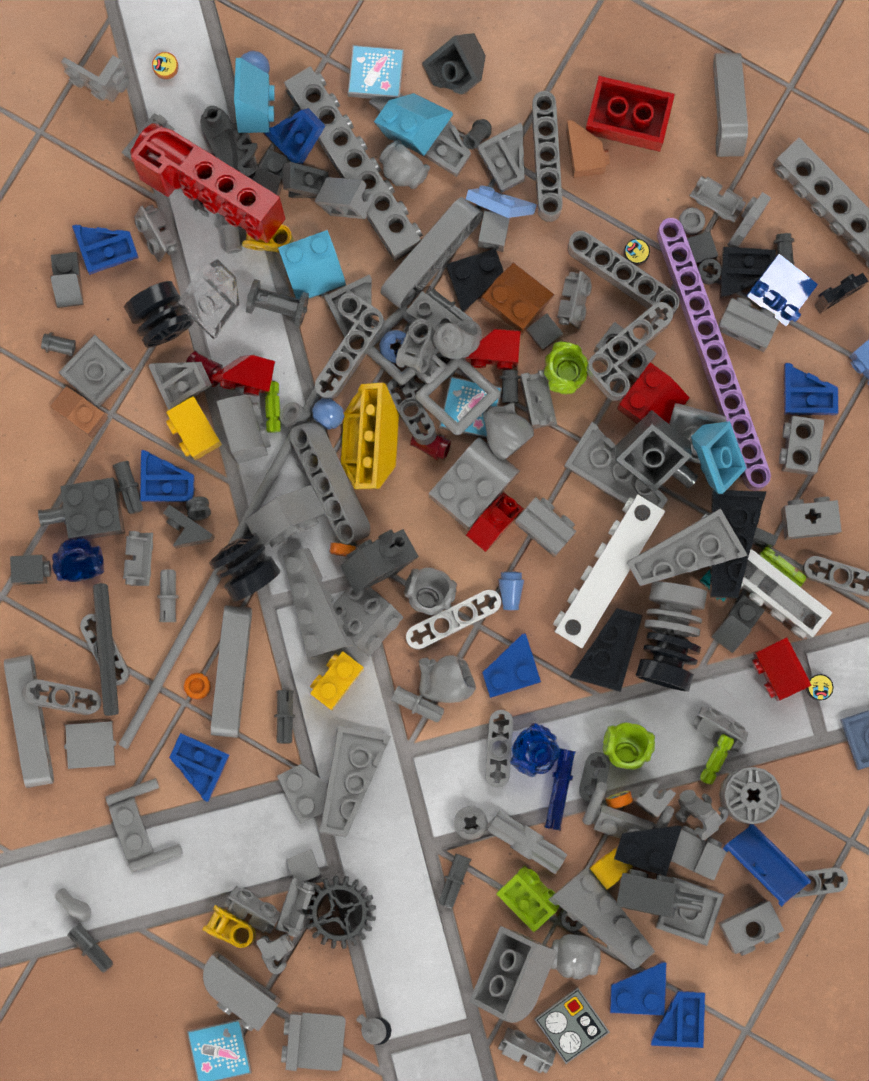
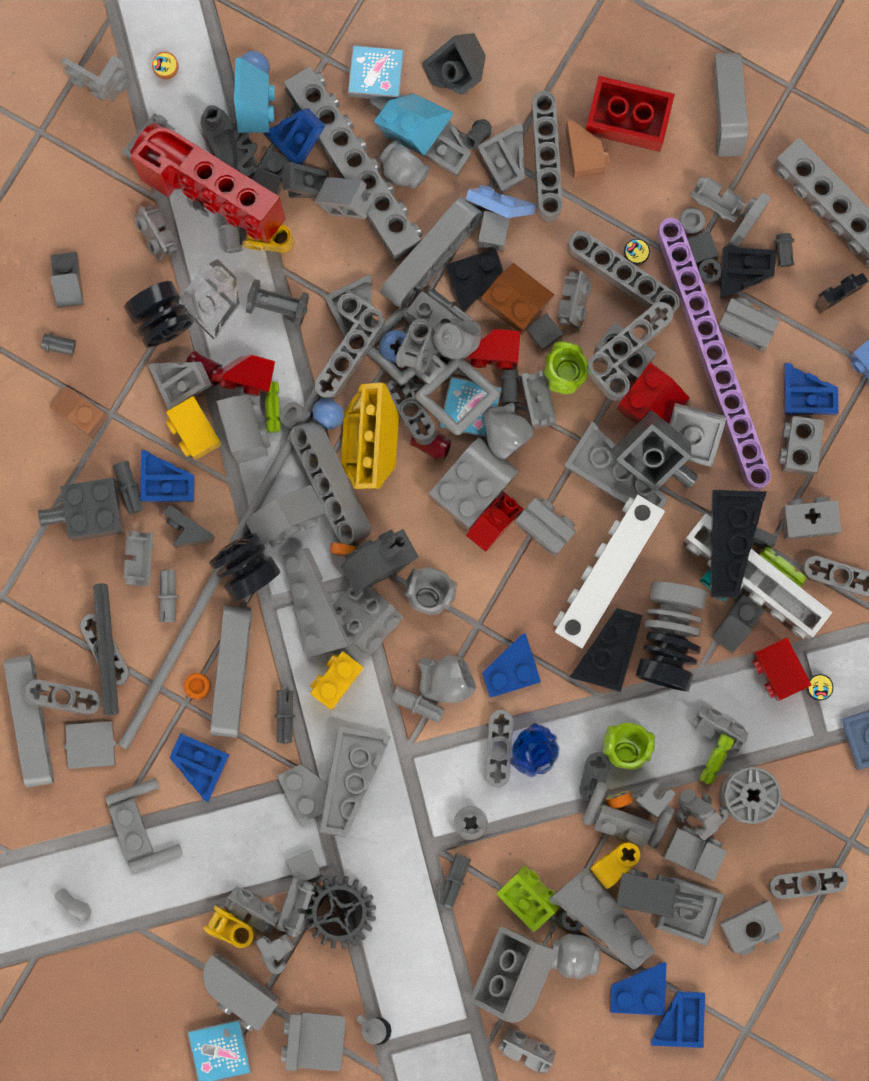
(29, 569): dark grey brick -> none
(77, 561): clear blue hair -> none
(90, 947): dark grey axle -> none
(96, 371): light grey tile -> none
(104, 247): blue wing -> none
(198, 508): dark grey bush -> none
(312, 265): medium azure slope -> none
(451, 616): white beam -> none
(511, 589): medium blue cone -> none
(527, 842): light grey piece -> none
(562, 777): clear blue pin -> none
(571, 1025): tile -> none
(649, 848): black wing -> none
(695, 547): light grey wing -> none
(718, 455): medium azure slope -> none
(767, 864): blue door -> none
(782, 290): hinge -> none

